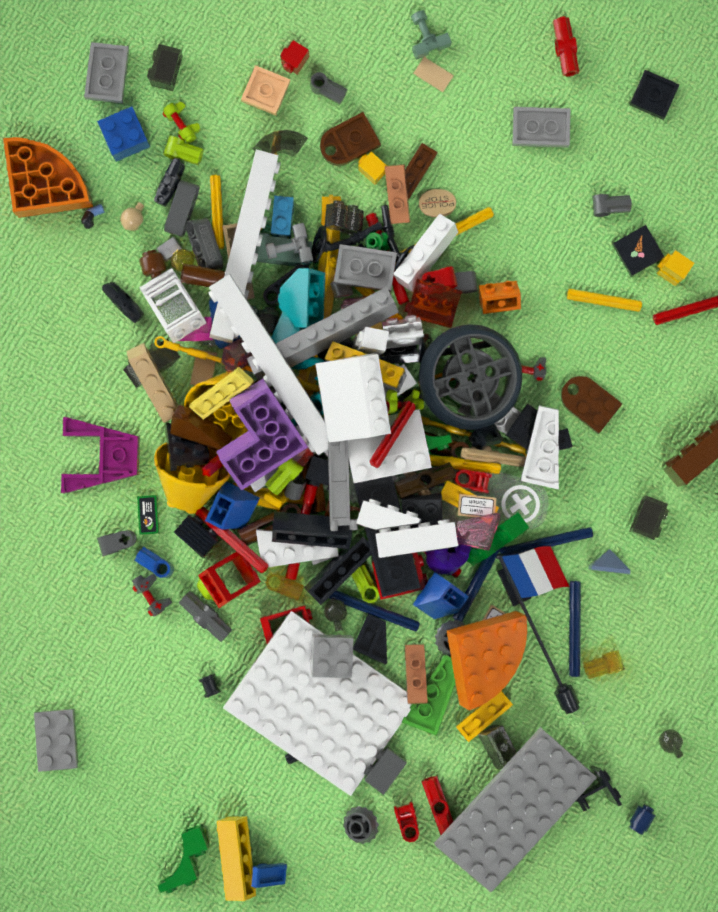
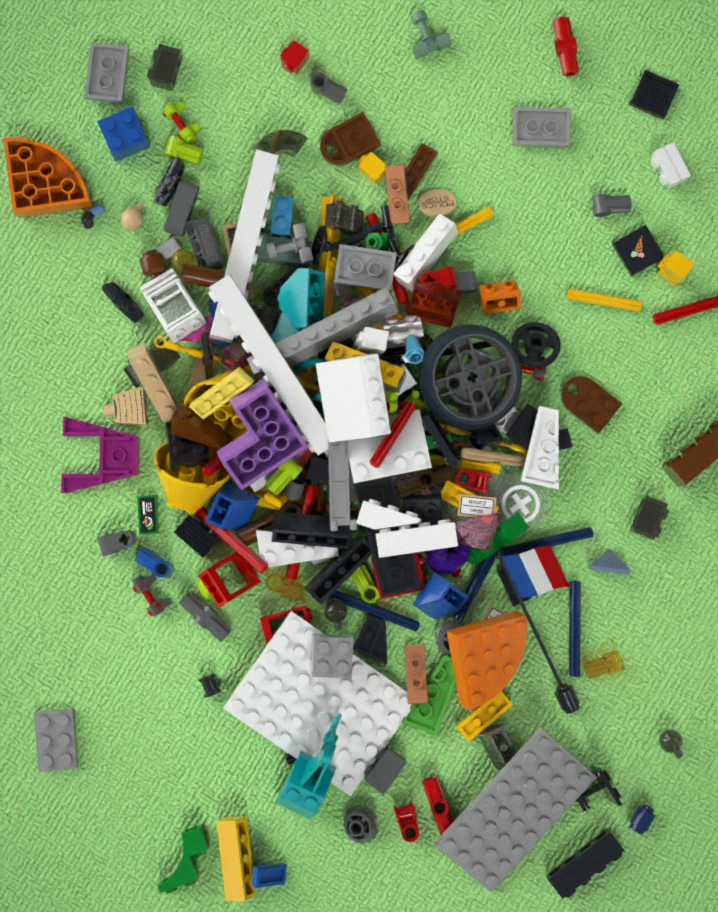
(128, 408): none -> tan torso
(207, 358): none -> black sword
(216, 203): yellow axle -> none
(265, 90): light nougat plate -> none
(310, 777): none -> teal slope
(414, 351): none -> medium azure cone
(433, 74): tan sticker -> none
(441, 440): none -> black plate
(533, 352): none -> black wheel
(585, 863): none -> black brick
(670, 166): none -> white brick

